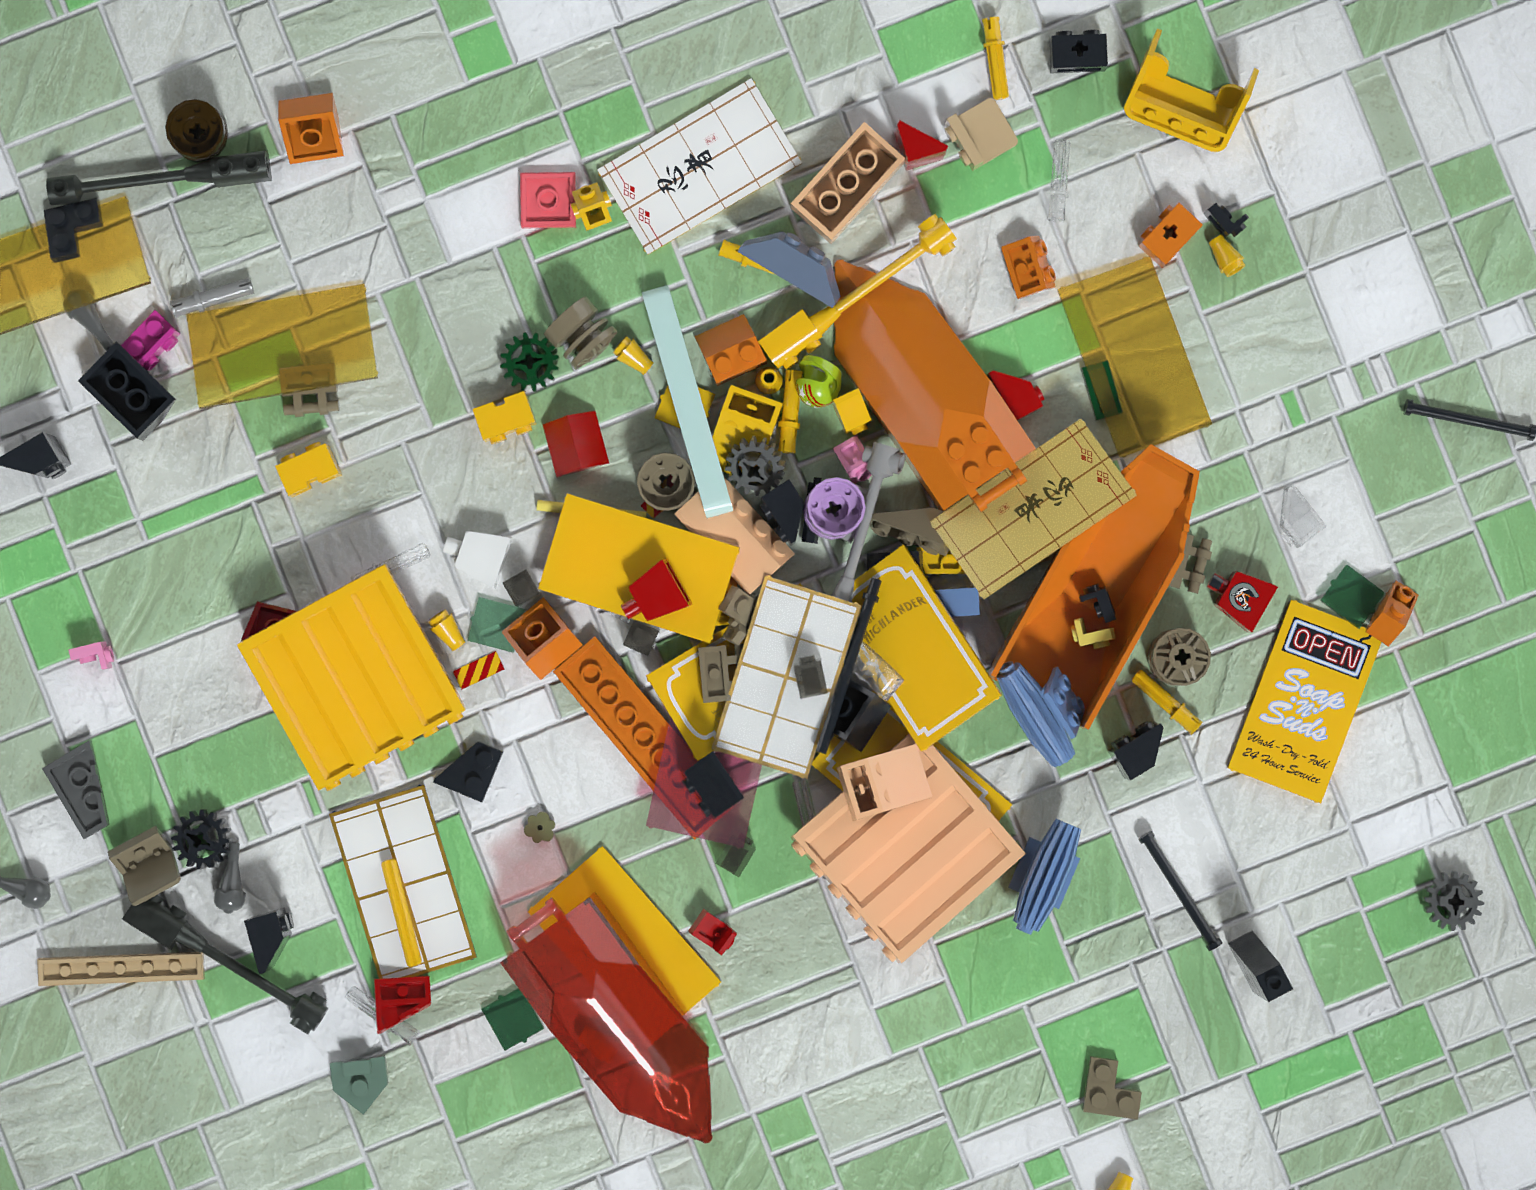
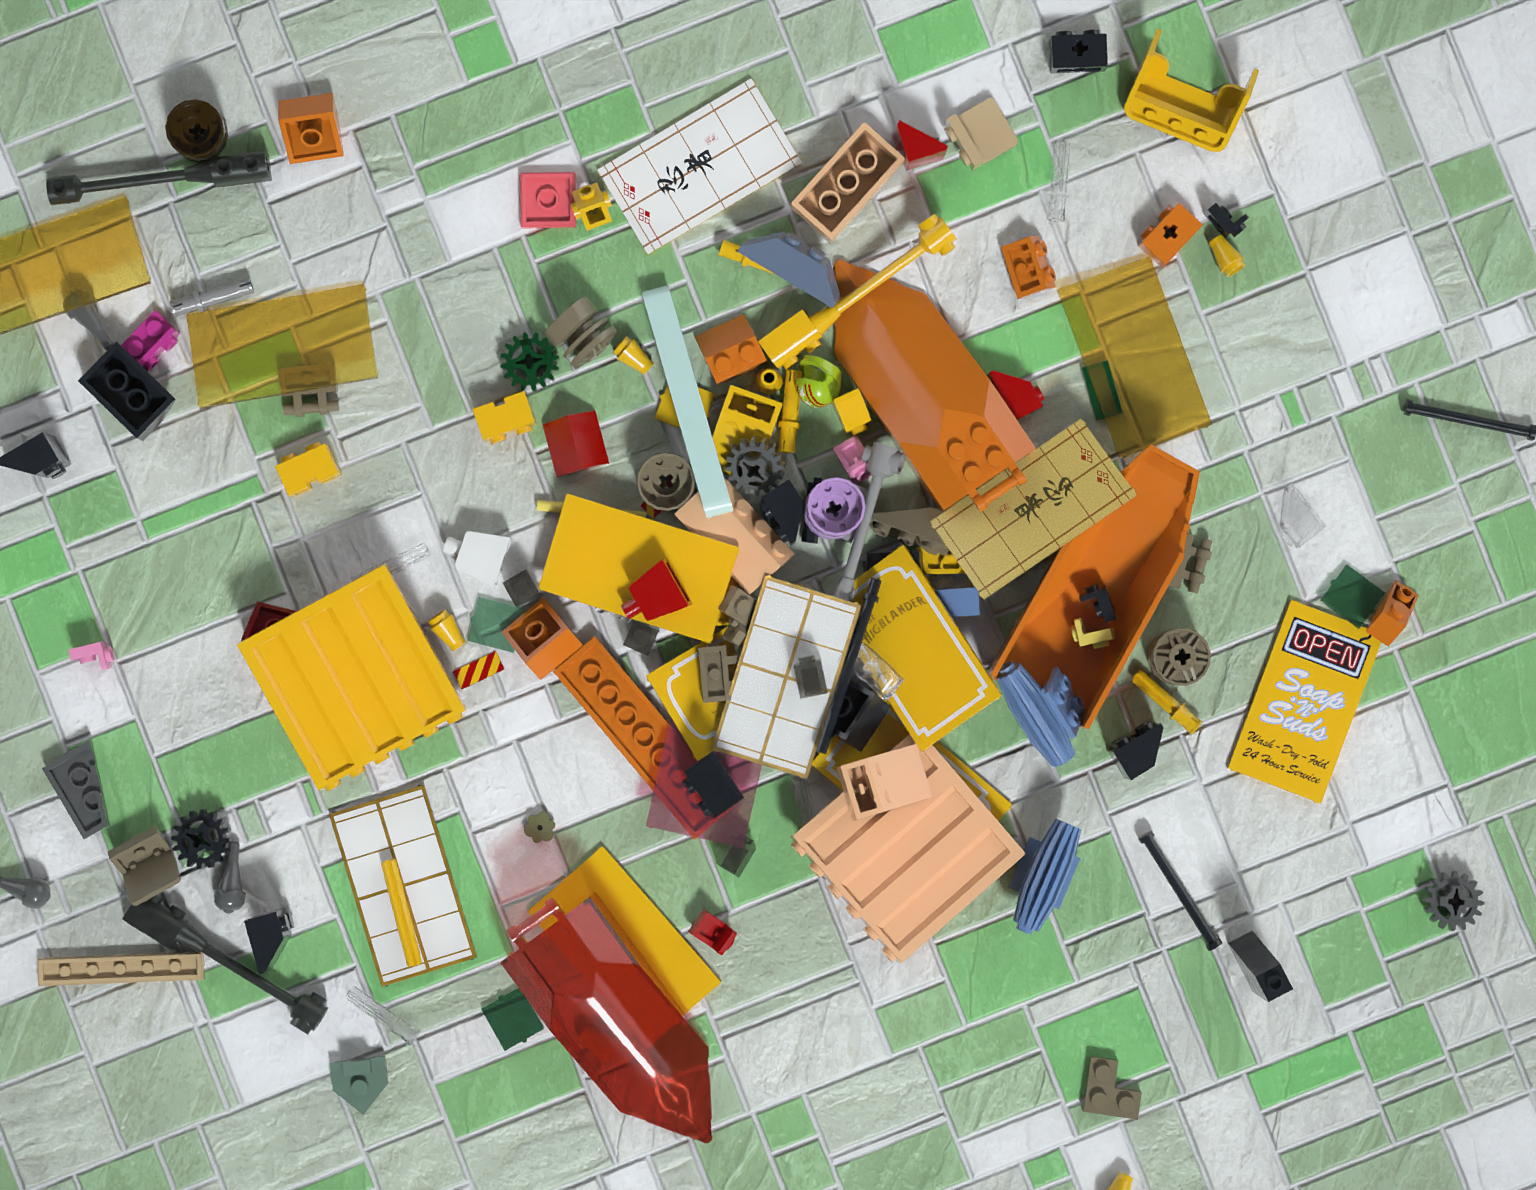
(65, 223): black plate -> none
(400, 999): red wing -> none
(472, 771): black wing -> none
(995, 58): yellow axle -> none
(1242, 598): red torso -> none

